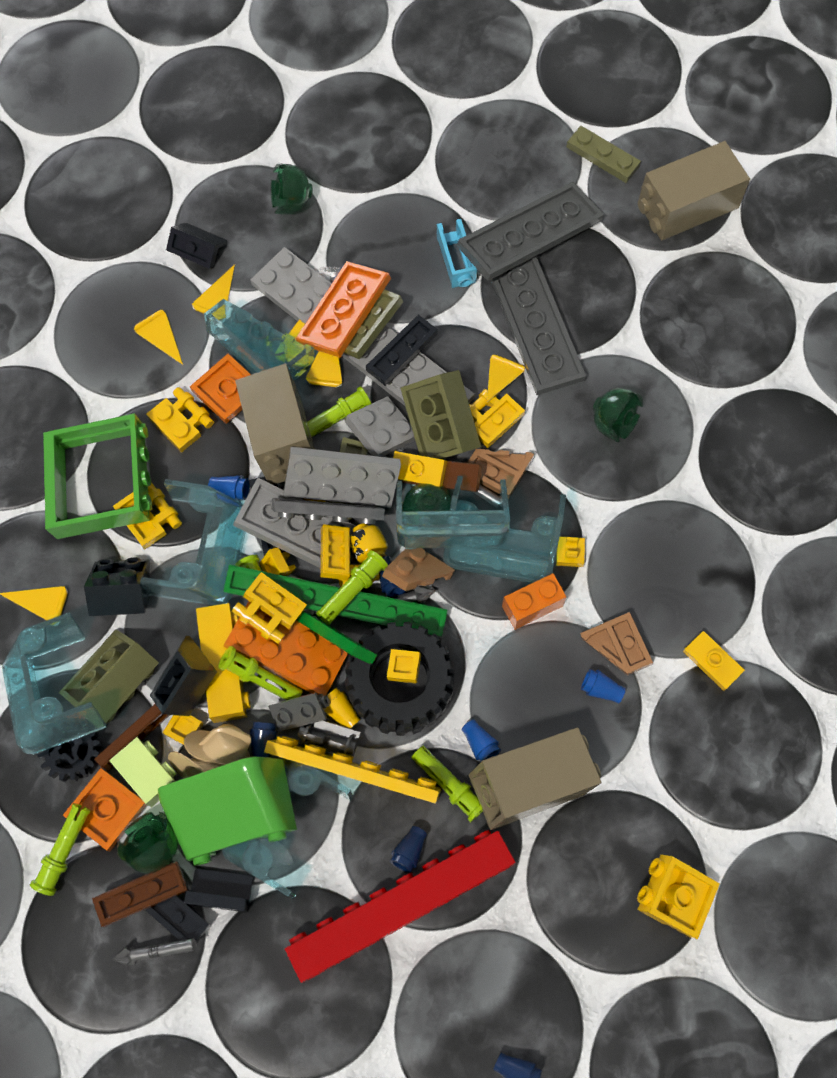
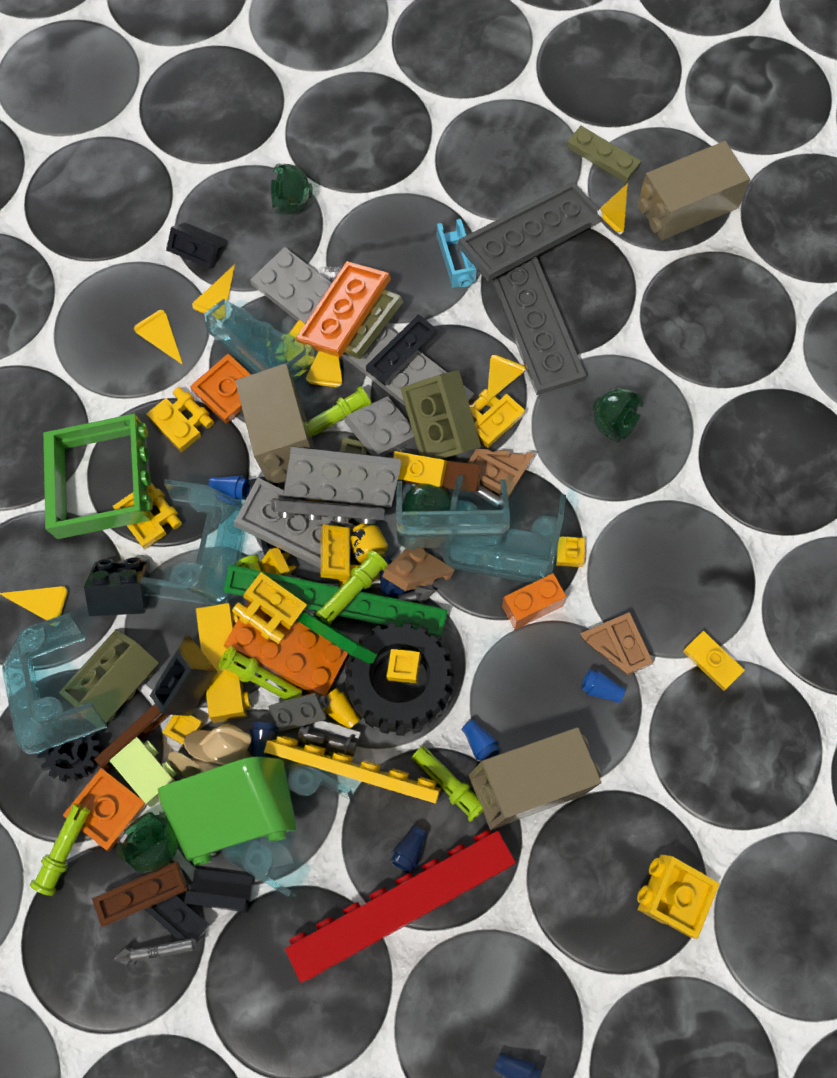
(614, 210): none -> yellow sticker

